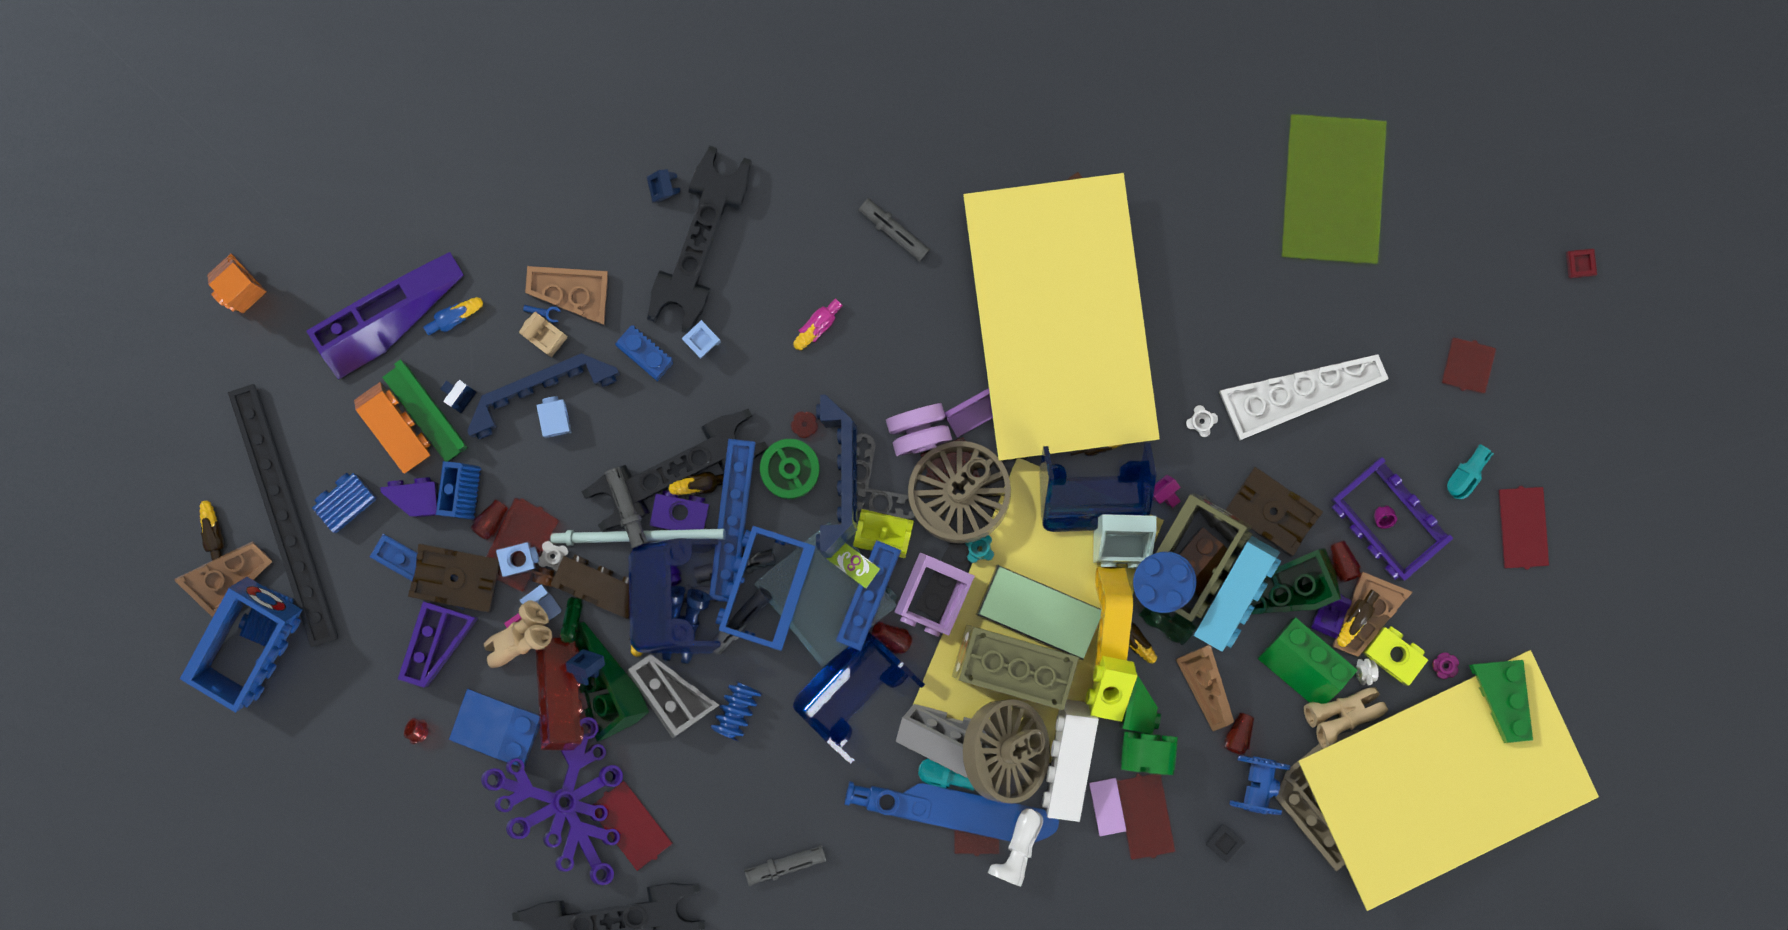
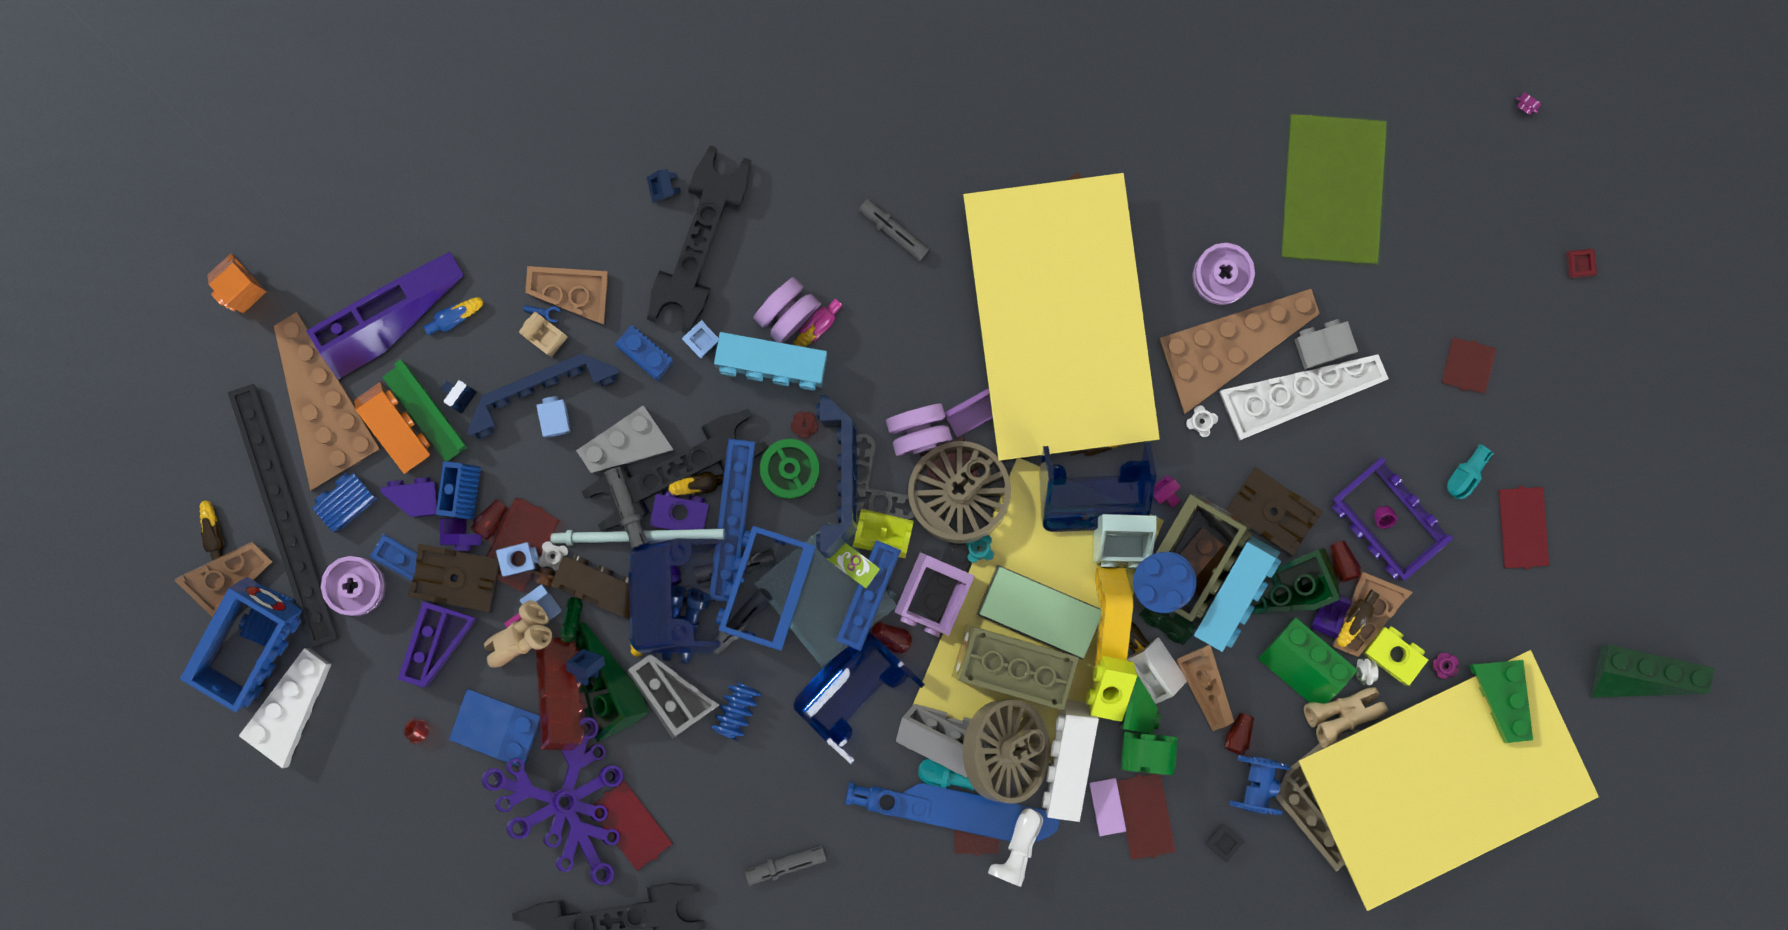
(282, 716): none -> white wedge
(325, 418): none -> medium nougat wing
(337, 583): none -> lavender wheel
(453, 533): none -> dark purple bracket
(625, 443): none -> light grey wedge
(770, 360): none -> medium azure brick
(783, 307): none -> lavender wheel
(1158, 671): none -> white panel
(1219, 350): none -> medium nougat wing
(1225, 258): none -> lavender wheel
(1325, 344): none -> light grey brick
(1528, 103): none -> magenta plate
(1637, 673): none -> dark green wedge

